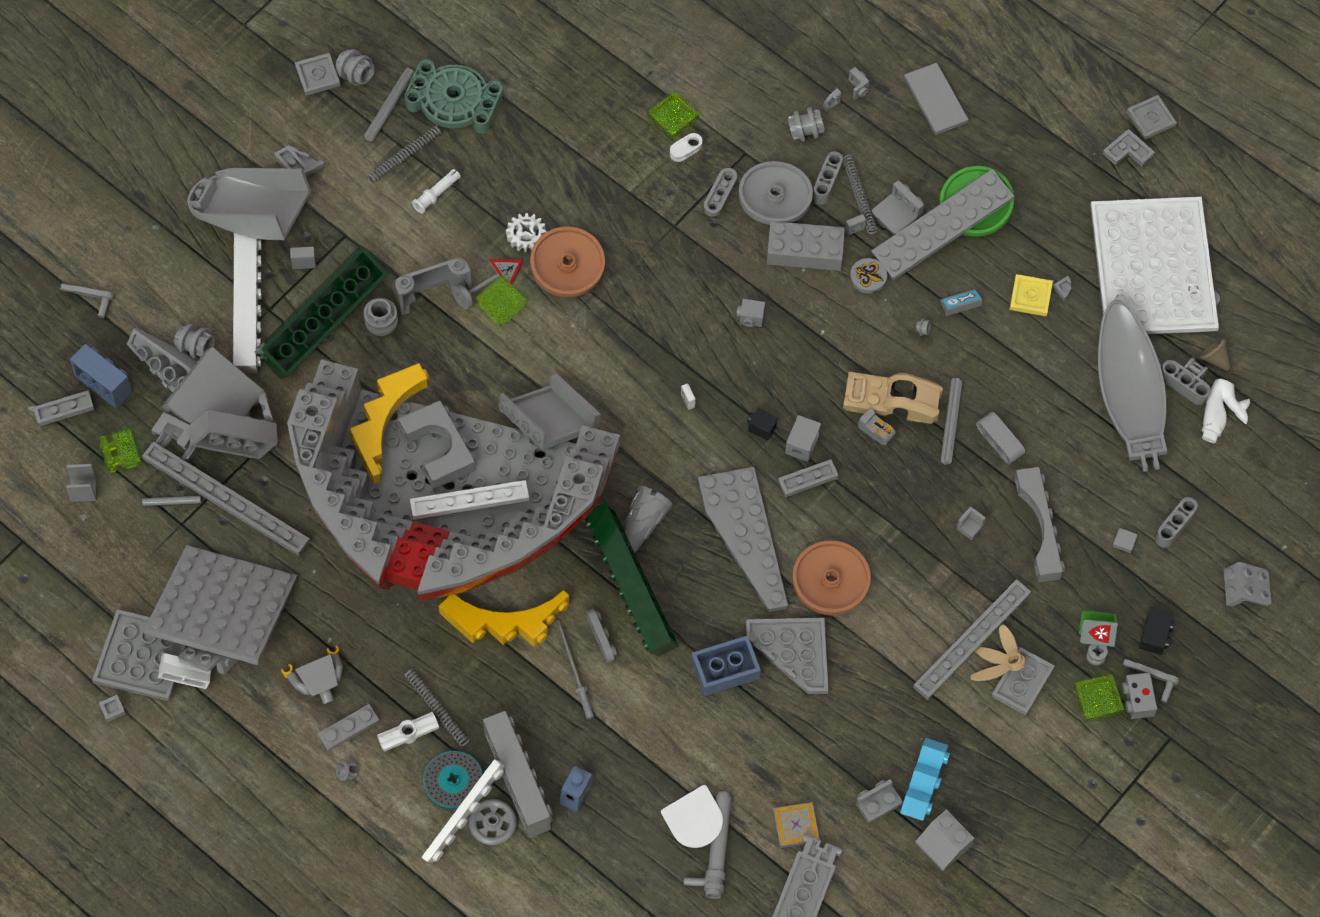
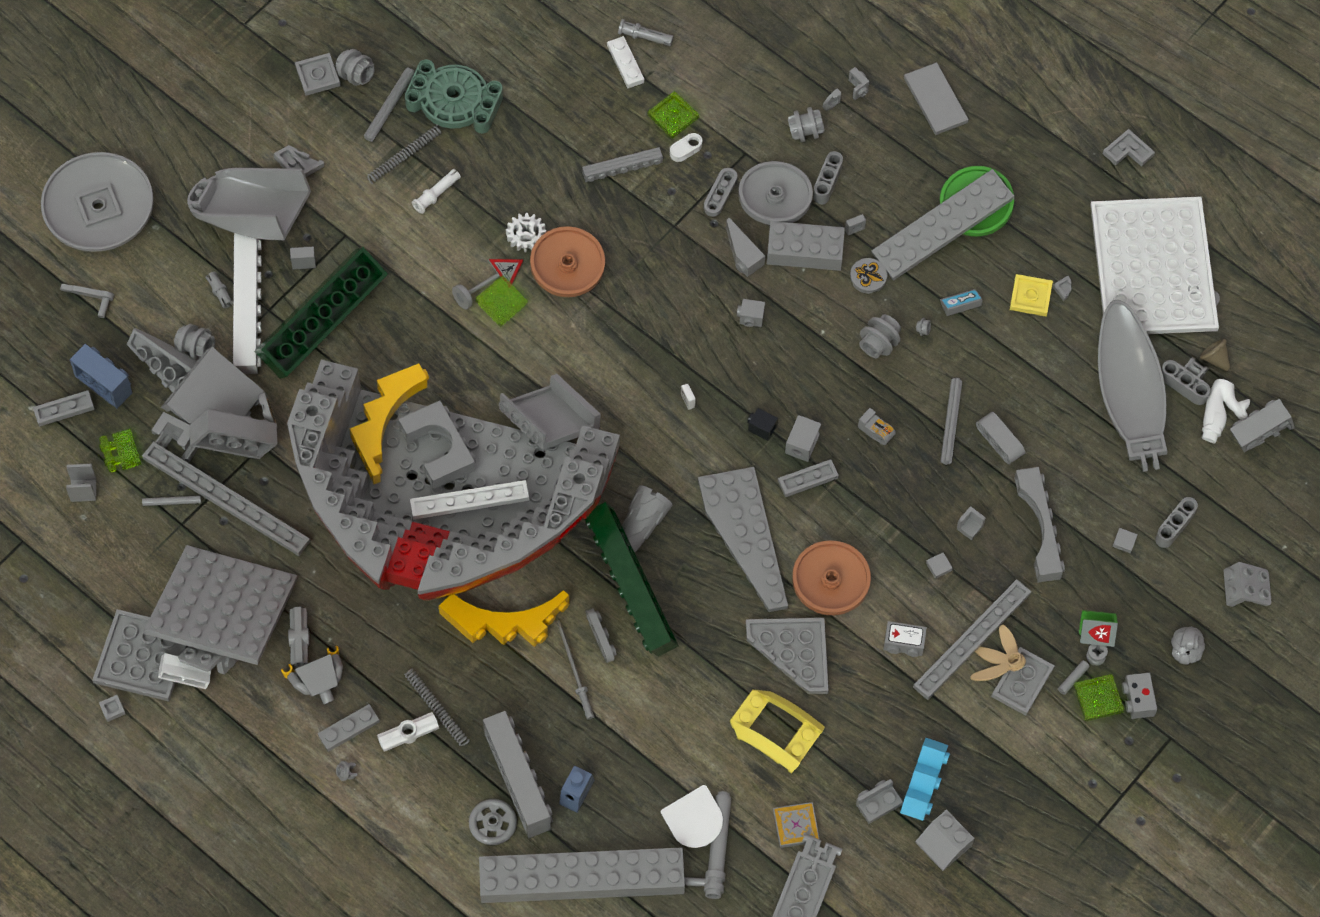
(94, 179): none -> light grey dish
(219, 290): none -> light grey pin
(298, 637): none -> light grey piece
(380, 316): light grey piece -> none
(439, 772): piece -> none
(452, 272): light grey windscreen -> none
(469, 805): white plate -> none
(581, 875): none -> light grey brick
(622, 164): none -> light grey piece
(625, 62): none -> white plate
(636, 31): none -> light grey pin
(725, 665): sand blue brick -> none
(745, 253): none -> light grey slope
(798, 745): none -> light yellow wedge
(868, 227): light grey piece -> none
(877, 393): tan piece -> none
(880, 336): none -> light grey piece
(899, 208): light grey bracket -> none
(904, 639): none -> brick
(939, 565): none -> light grey tile
(1073, 677): none -> light grey piece
(1151, 117): light grey plate -> none
(1156, 631): black brick -> none
(1169, 679): light grey piece -> none
(1186, 640): none -> light grey hair
(1262, 425): none -> light grey wedge

